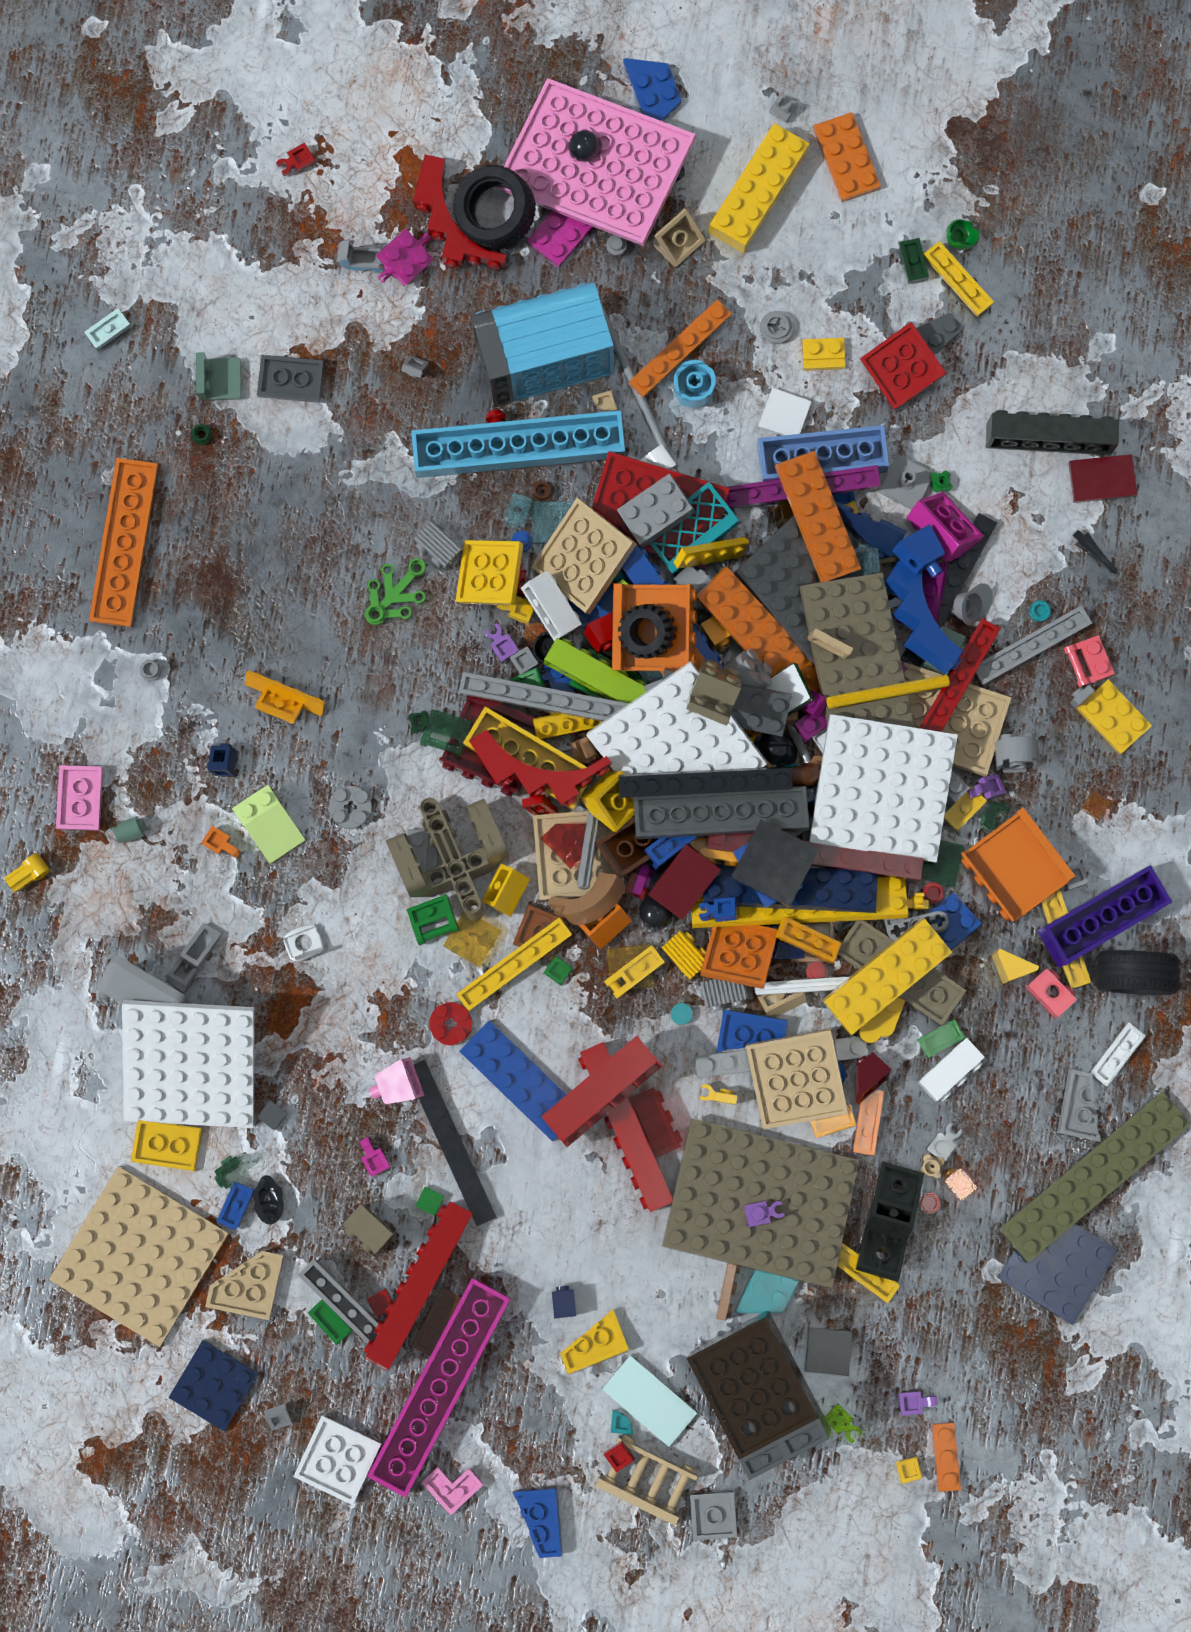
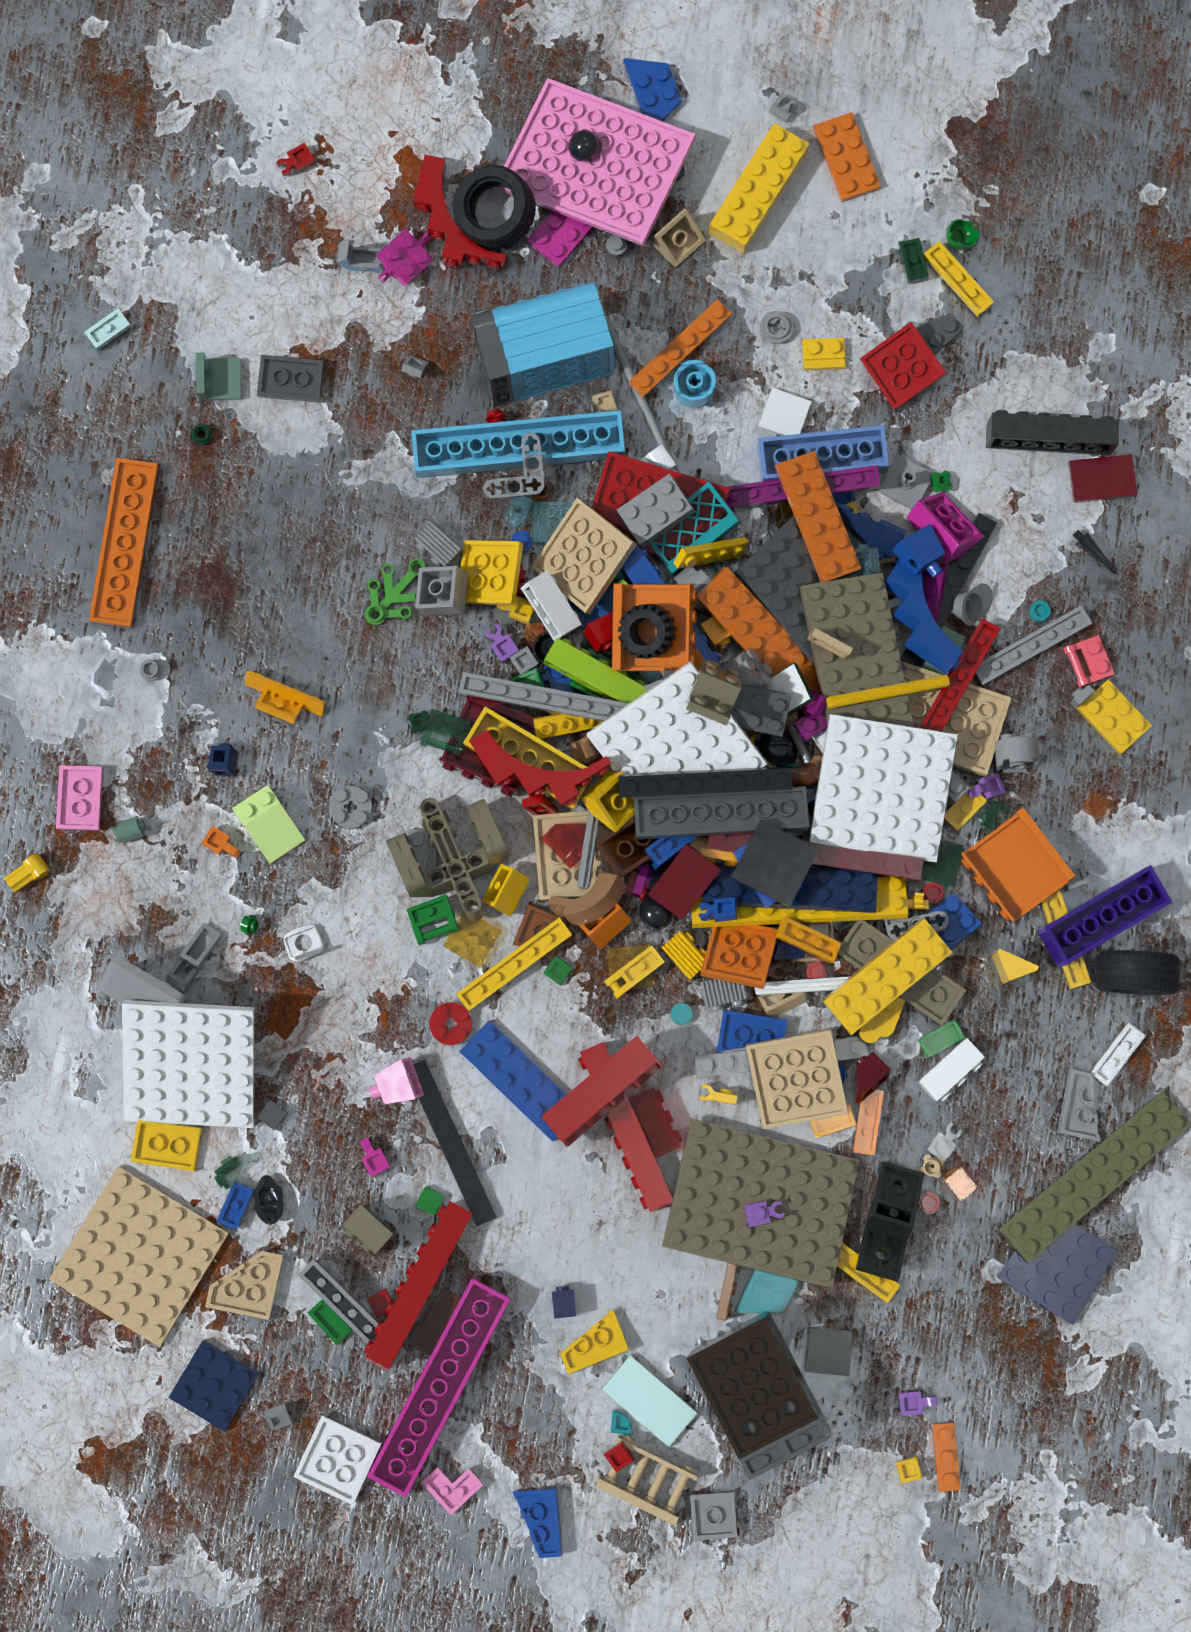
(249, 925): none -> green plate
(441, 590): none -> light grey brick
(528, 473): none -> light grey beam
(840, 1421): clear neon green plate -> none
(1039, 986): coral brick -> none

